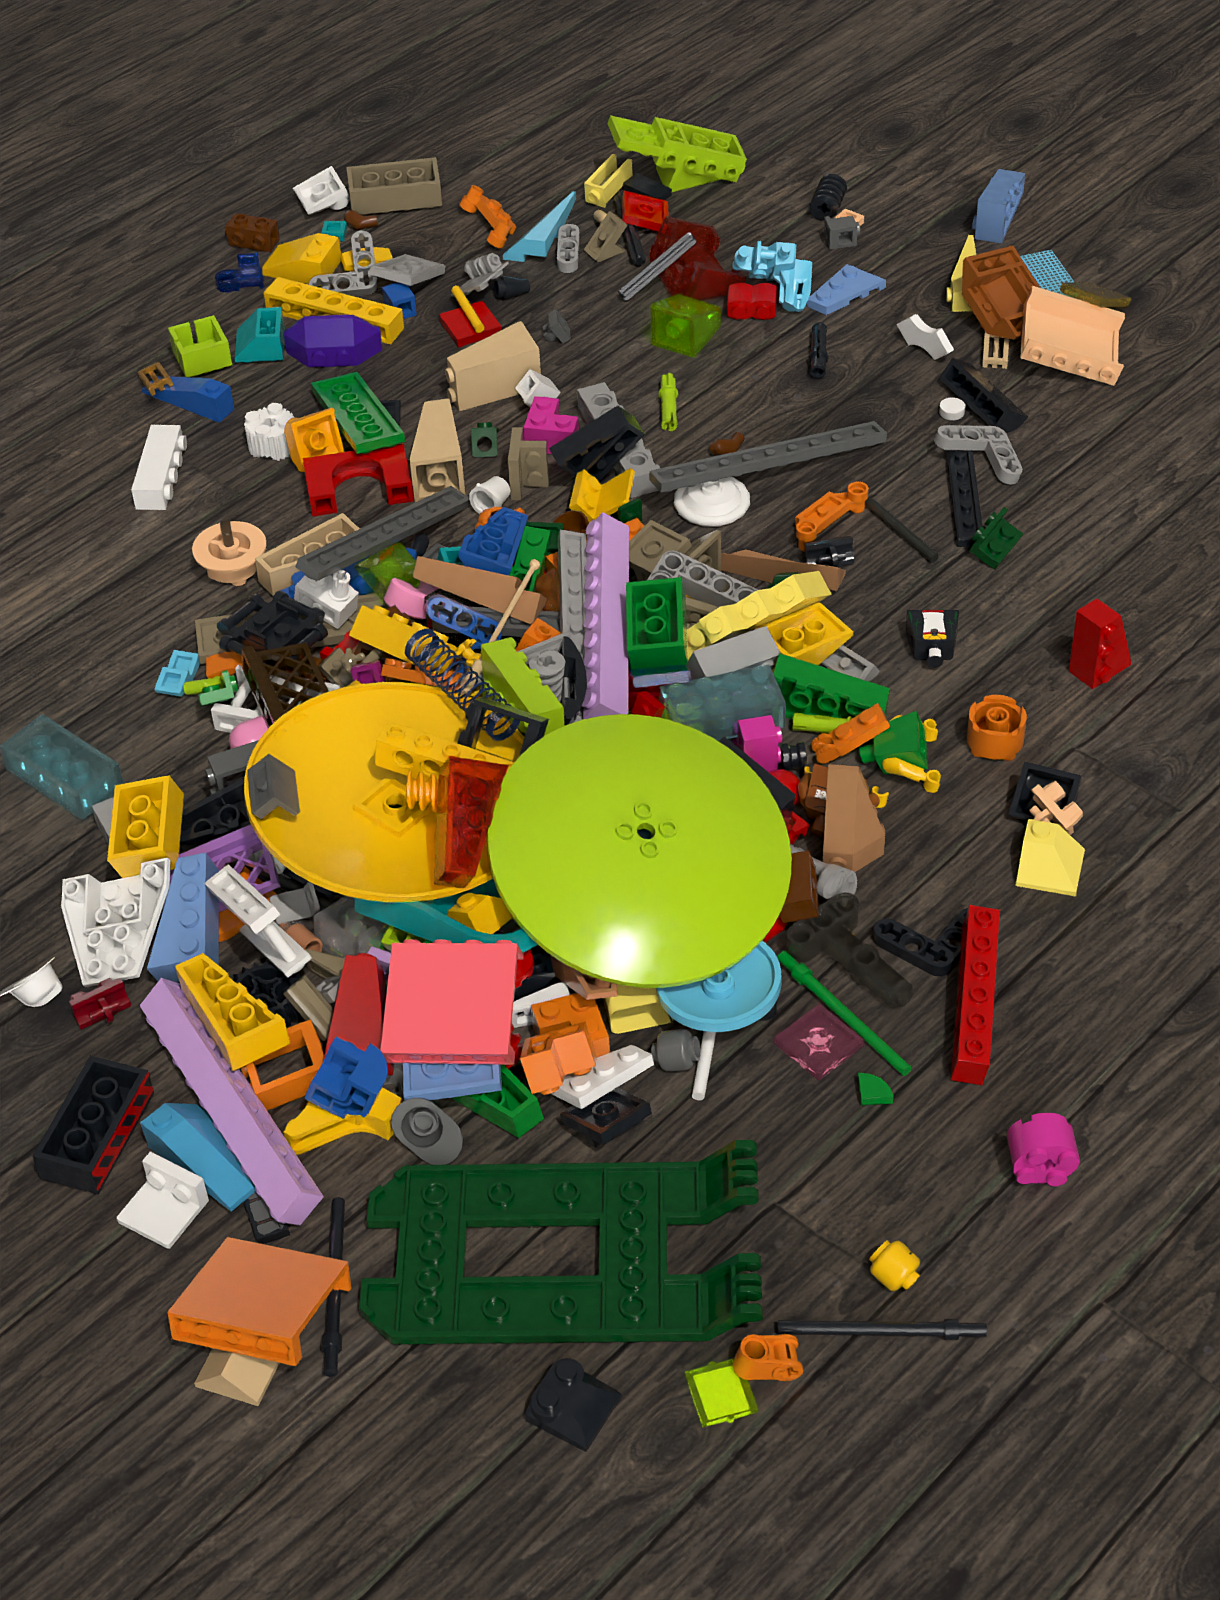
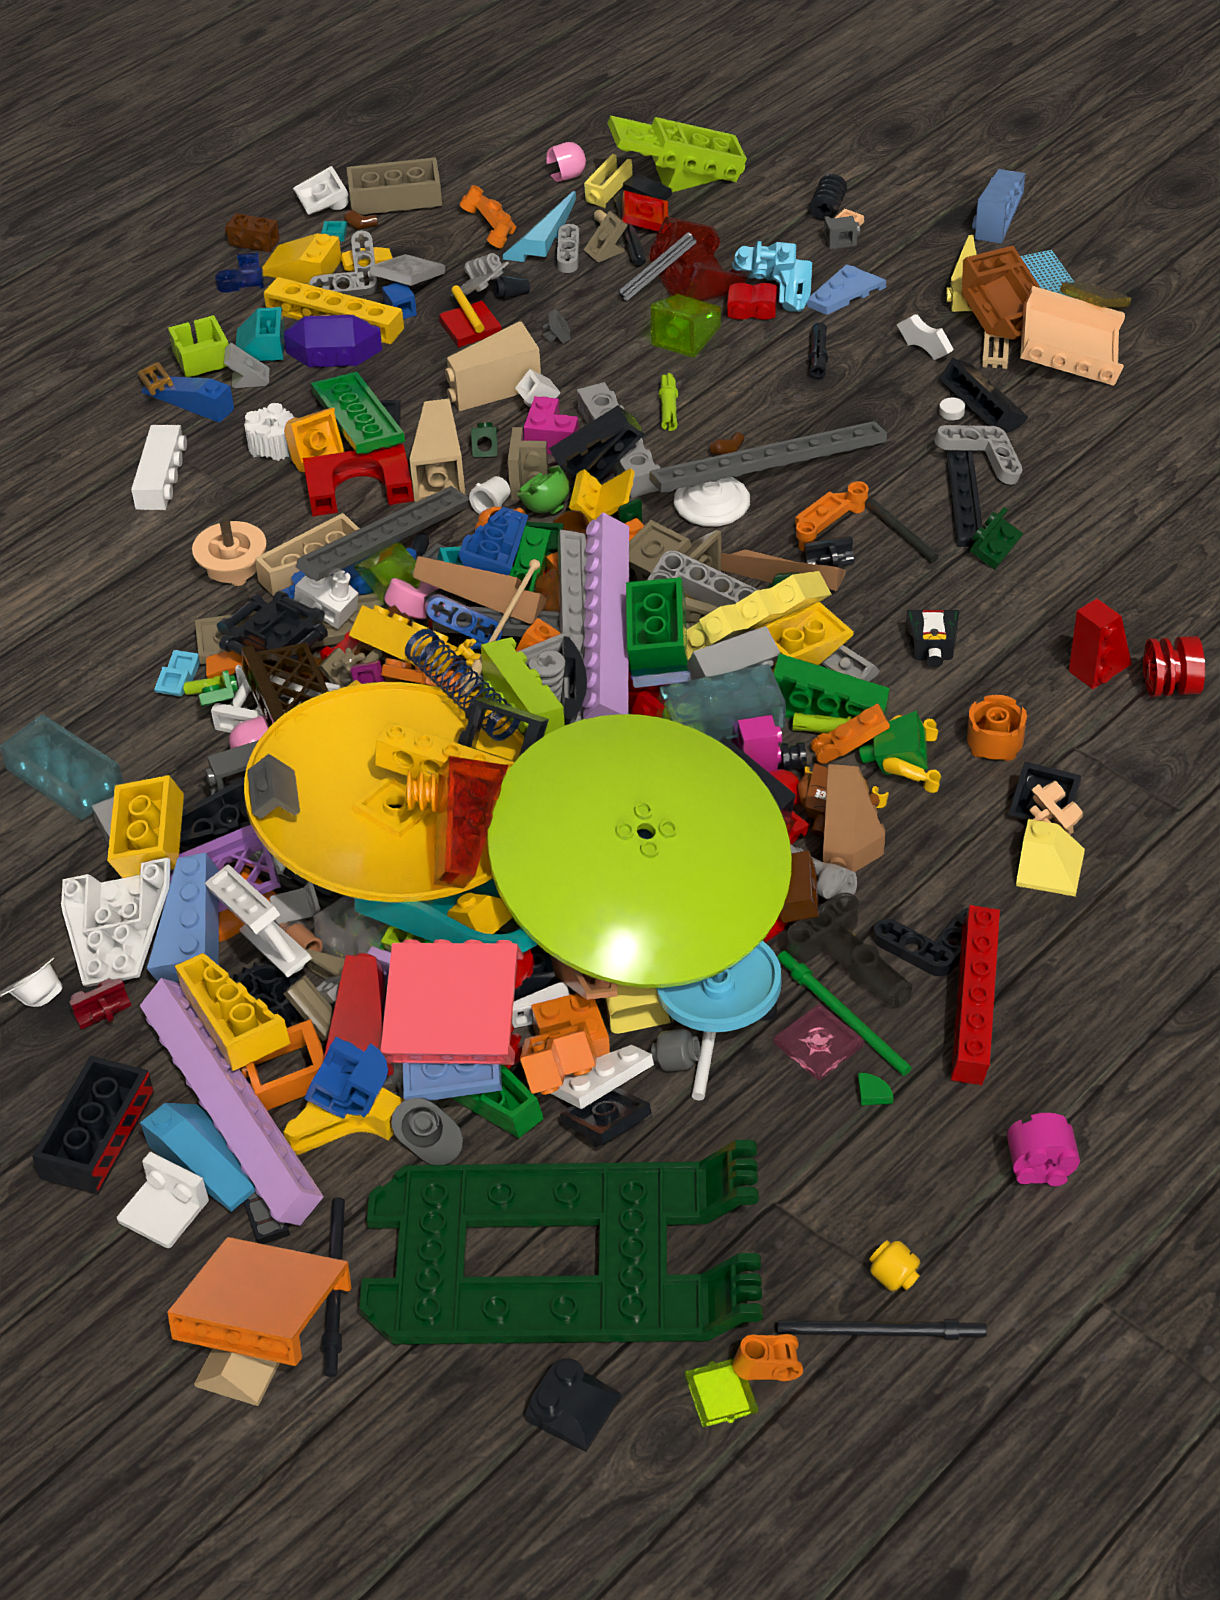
(247, 369): none -> light grey slope
(545, 491): none -> bright green cylinder
(569, 158): none -> bright pink helmet
(1175, 665): none -> red wheel

